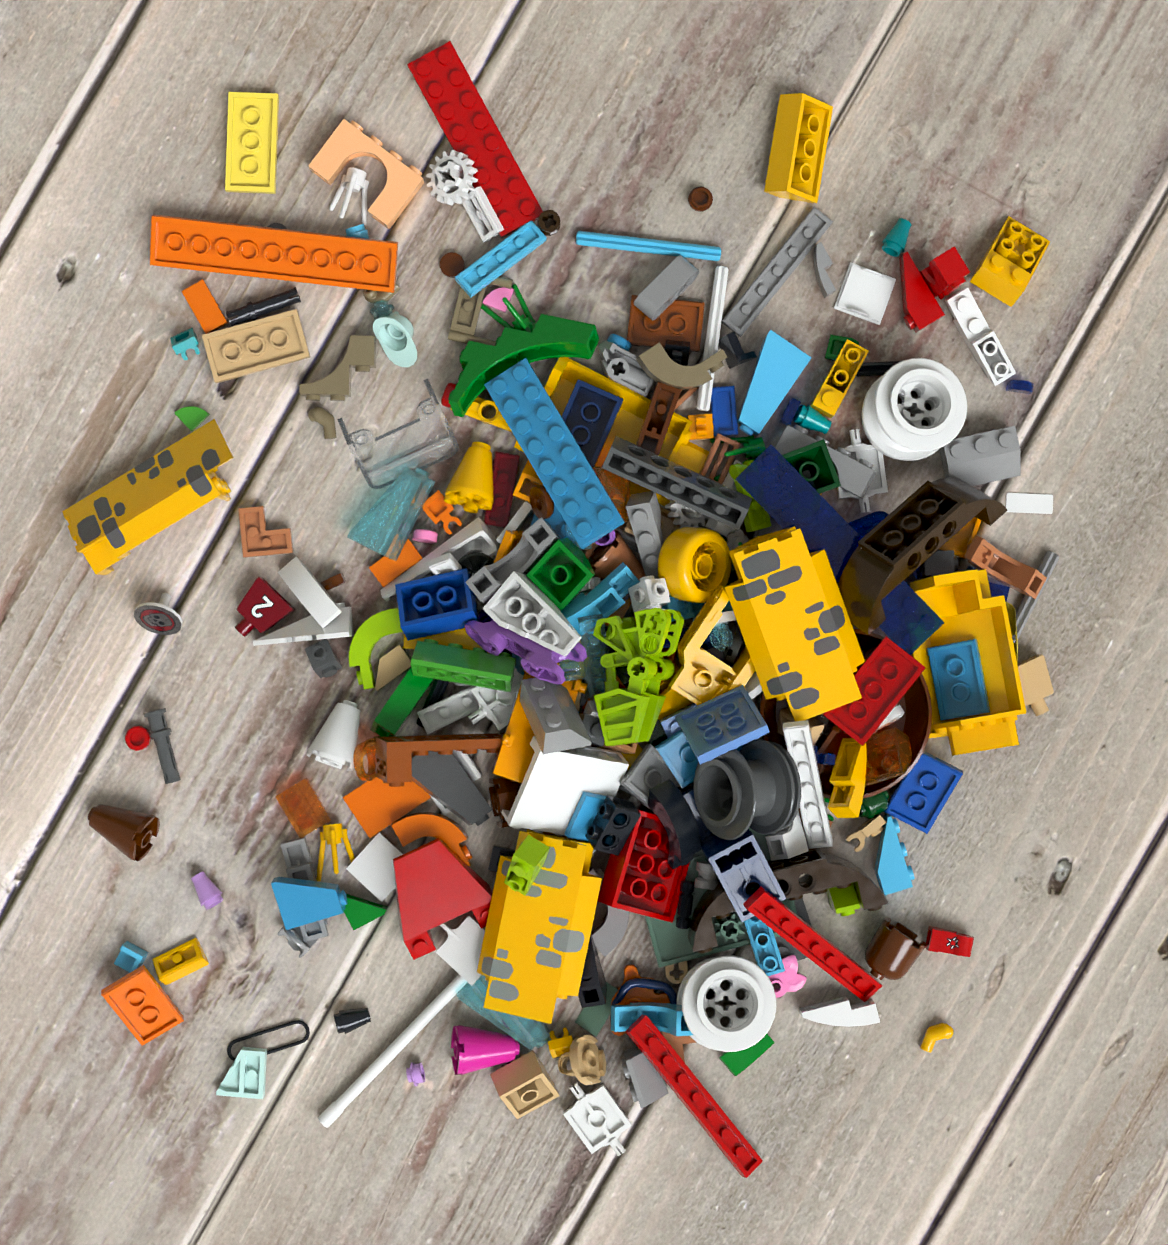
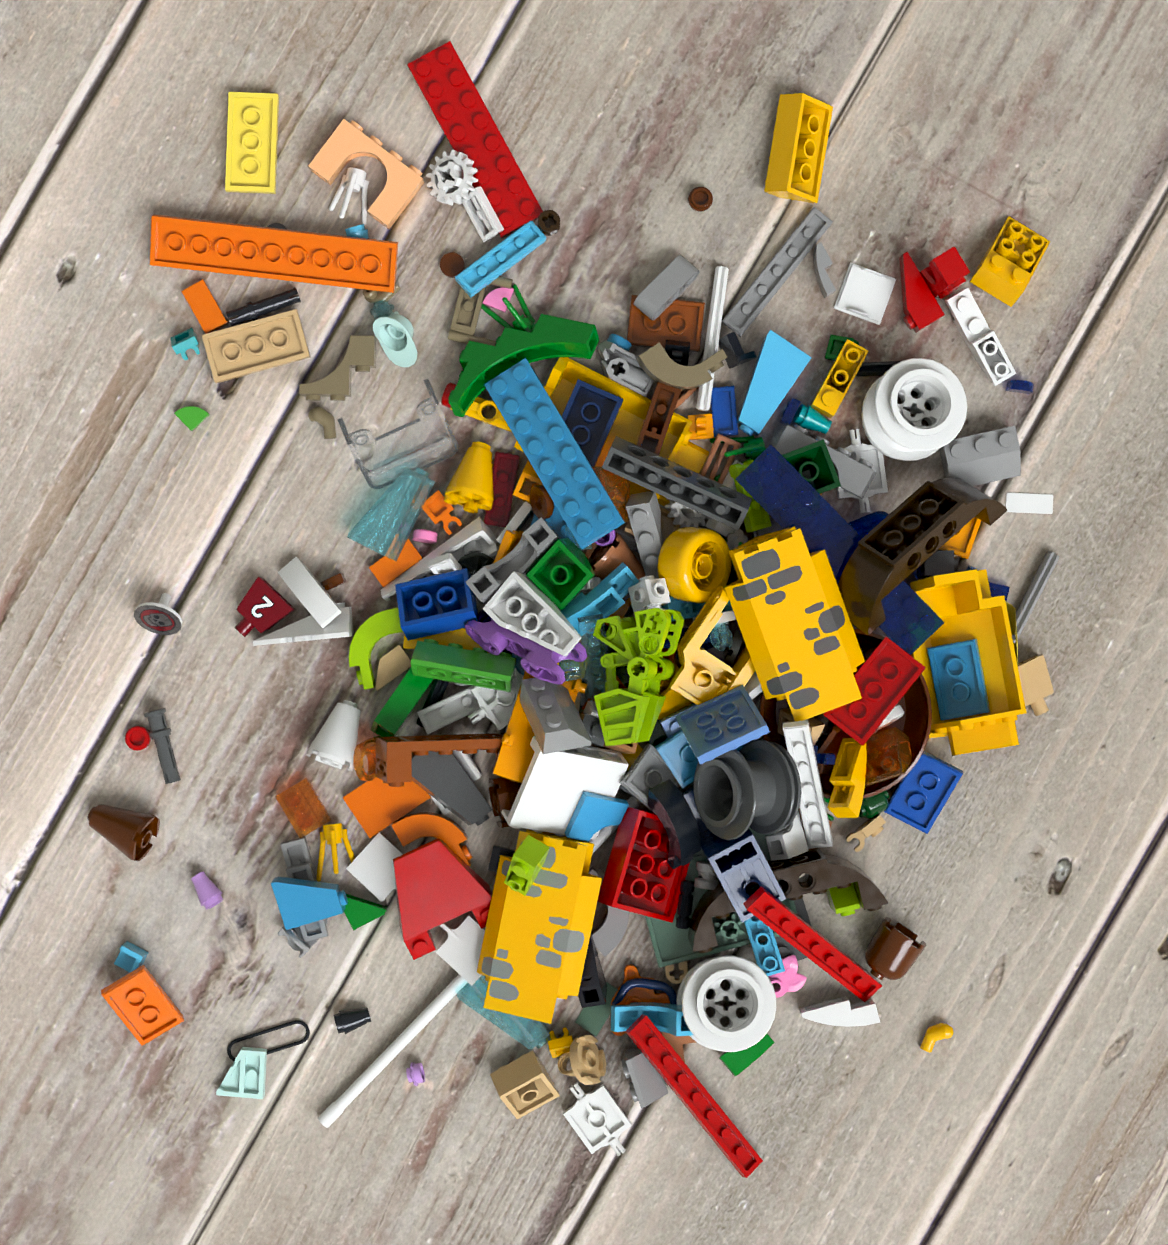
(149, 498): yellow panel -> none
(180, 961): yellow slope -> none
(259, 540): nougat plate -> none
(323, 659): dark grey bracket -> none
(480, 1049): dark pink cone -> none
(612, 825): black brick -> none
(648, 245): medium azure axle -> none
(890, 864): medium azure slope -> none
(896, 239): teal cone -> none
(948, 942): red leg -> none
(1004, 568): nougat arch -> none

